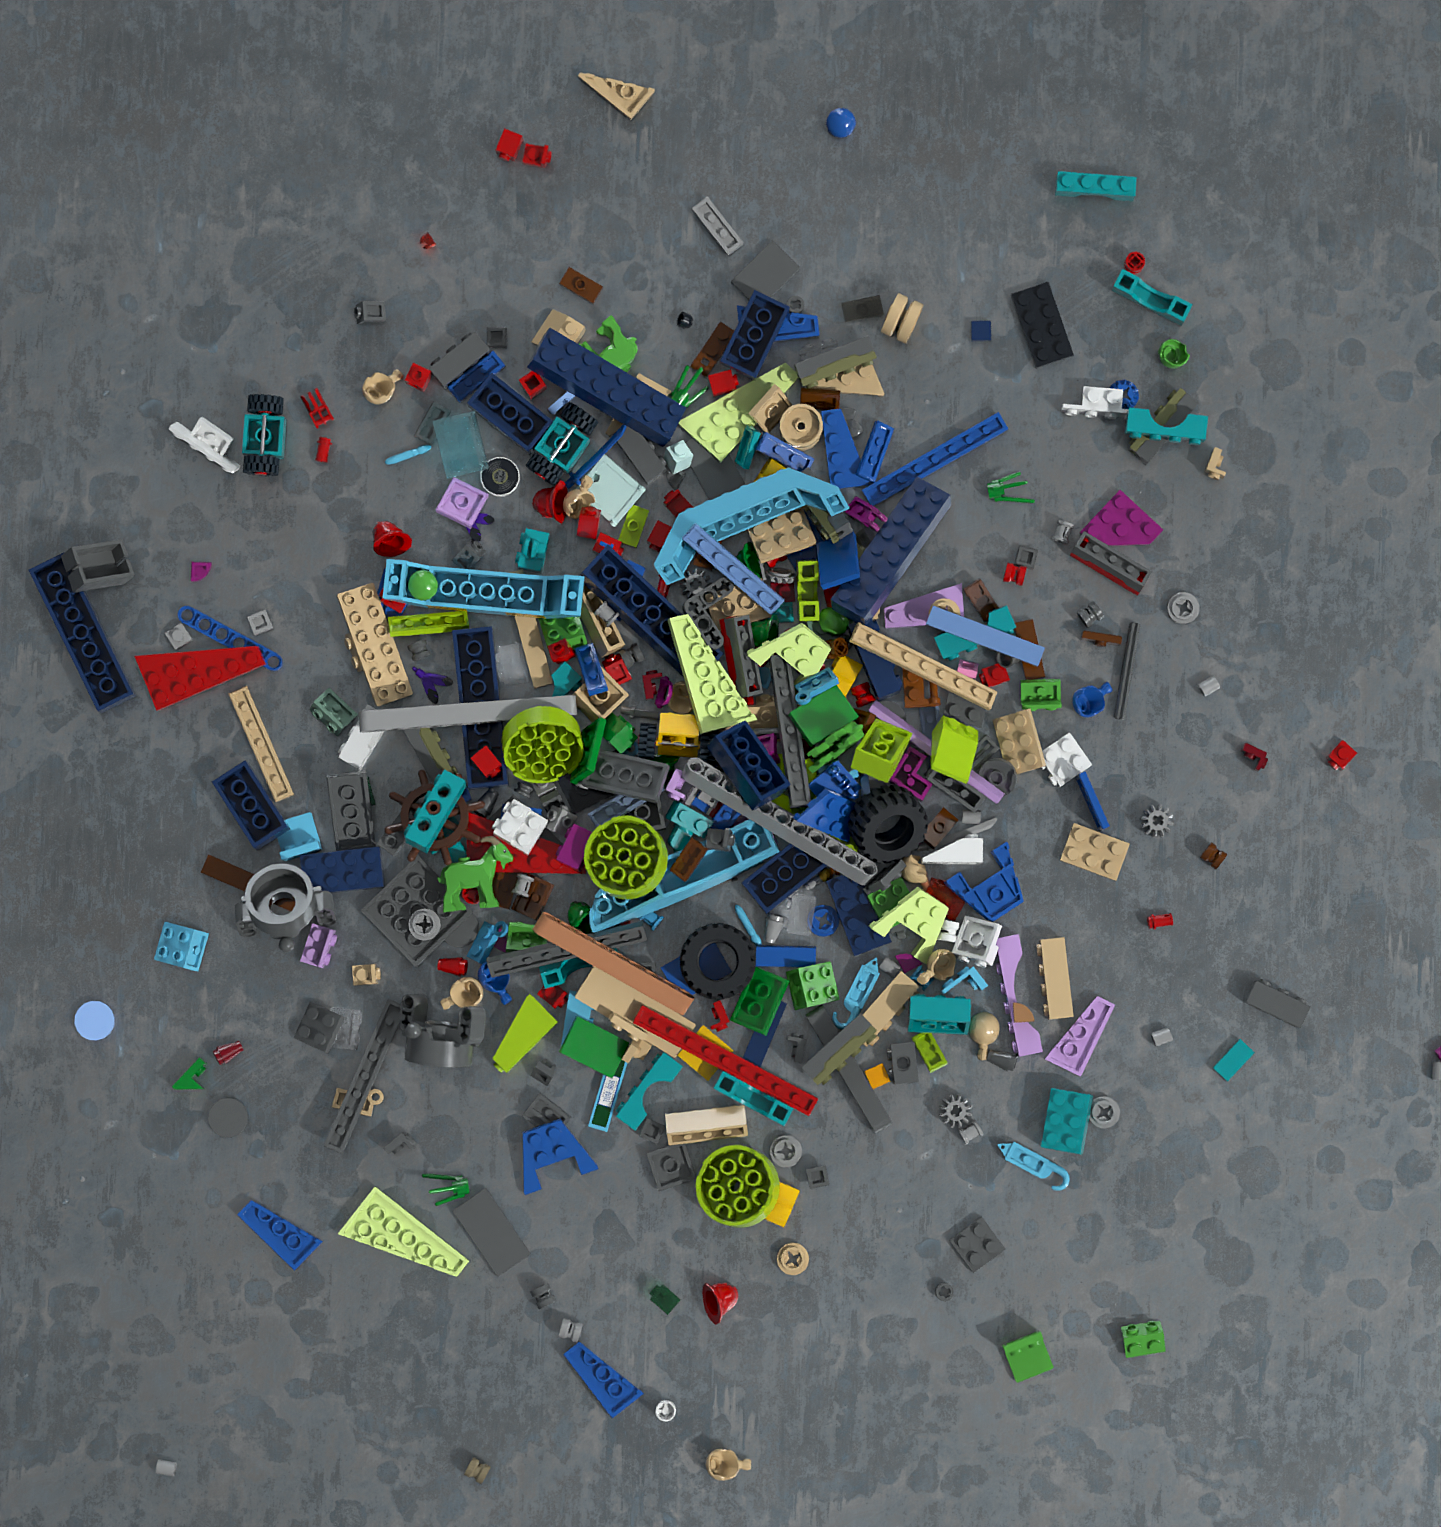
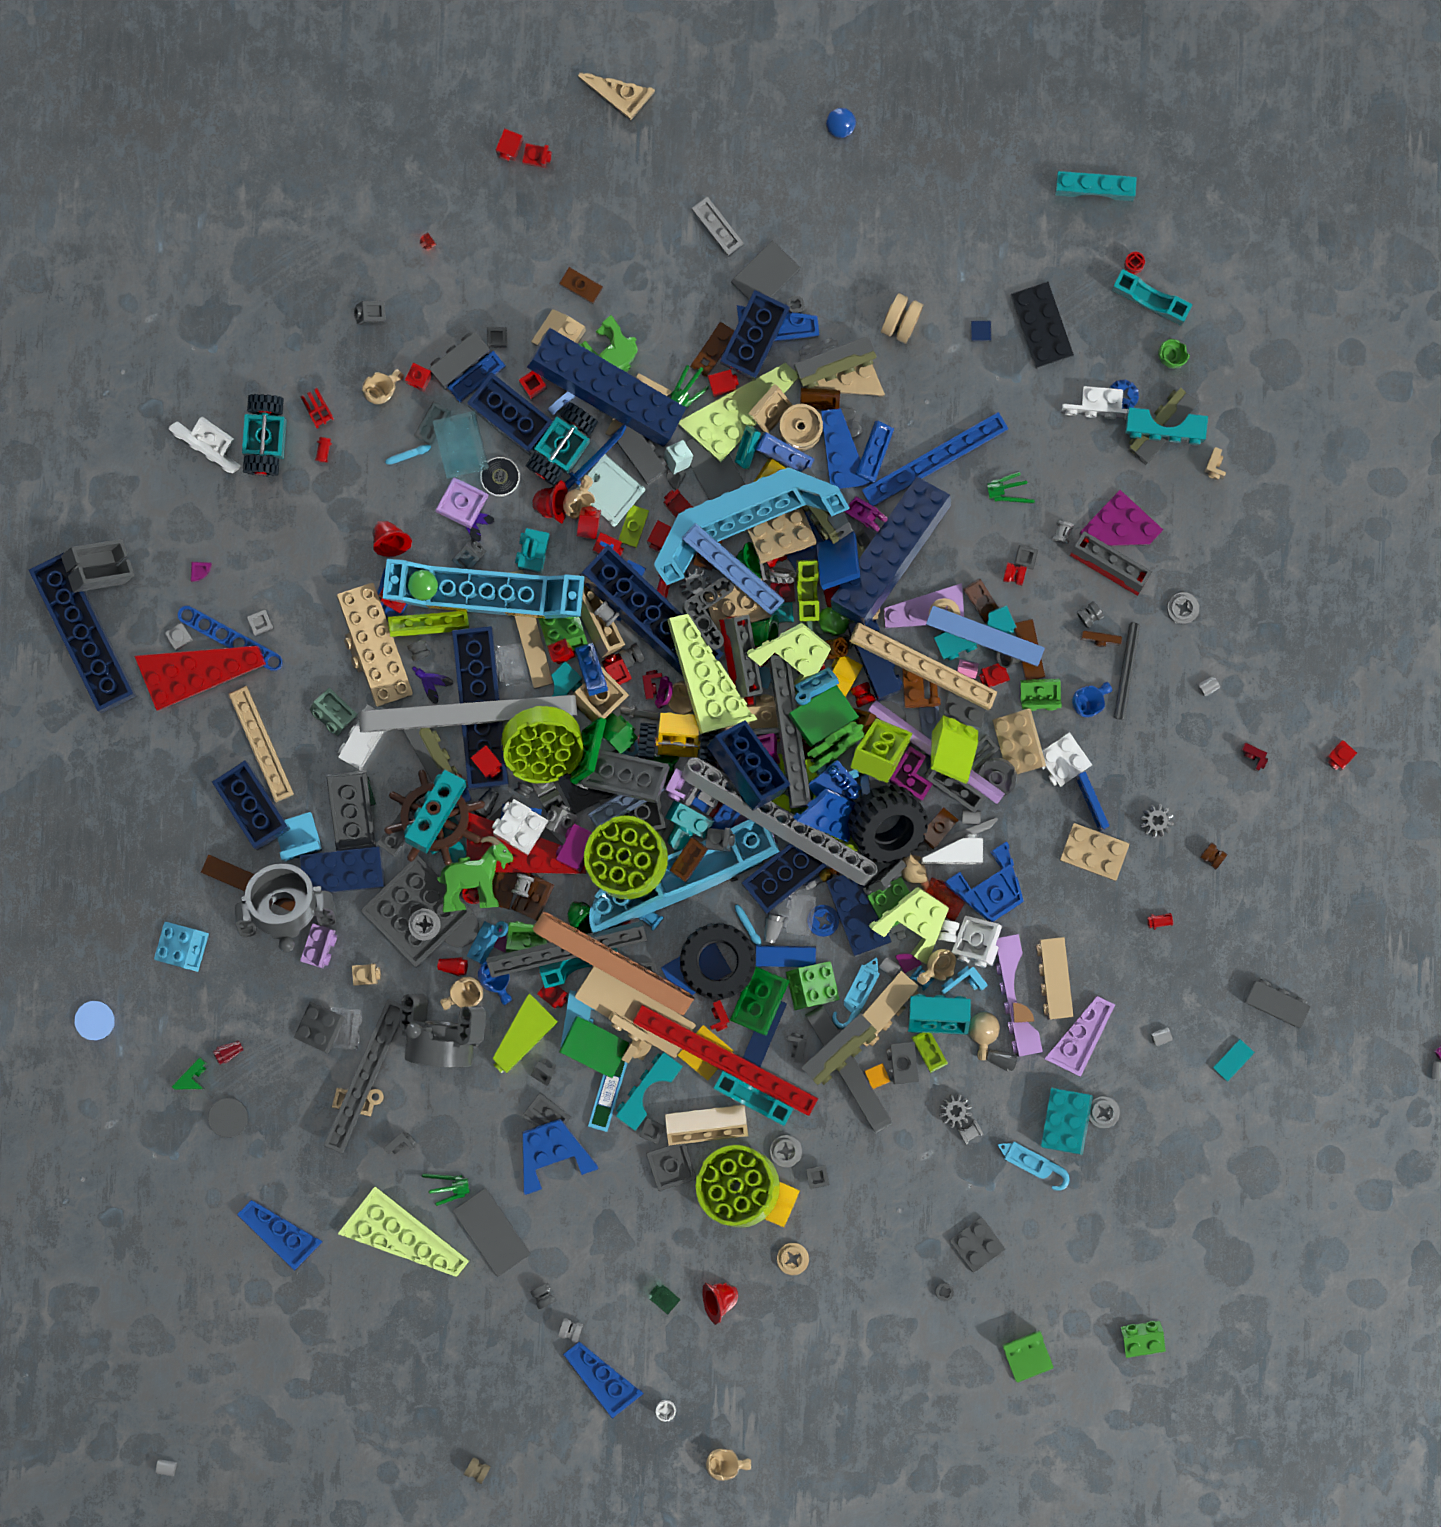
(684, 320): black hinge -> none
(862, 308): clear smoke plate -> none

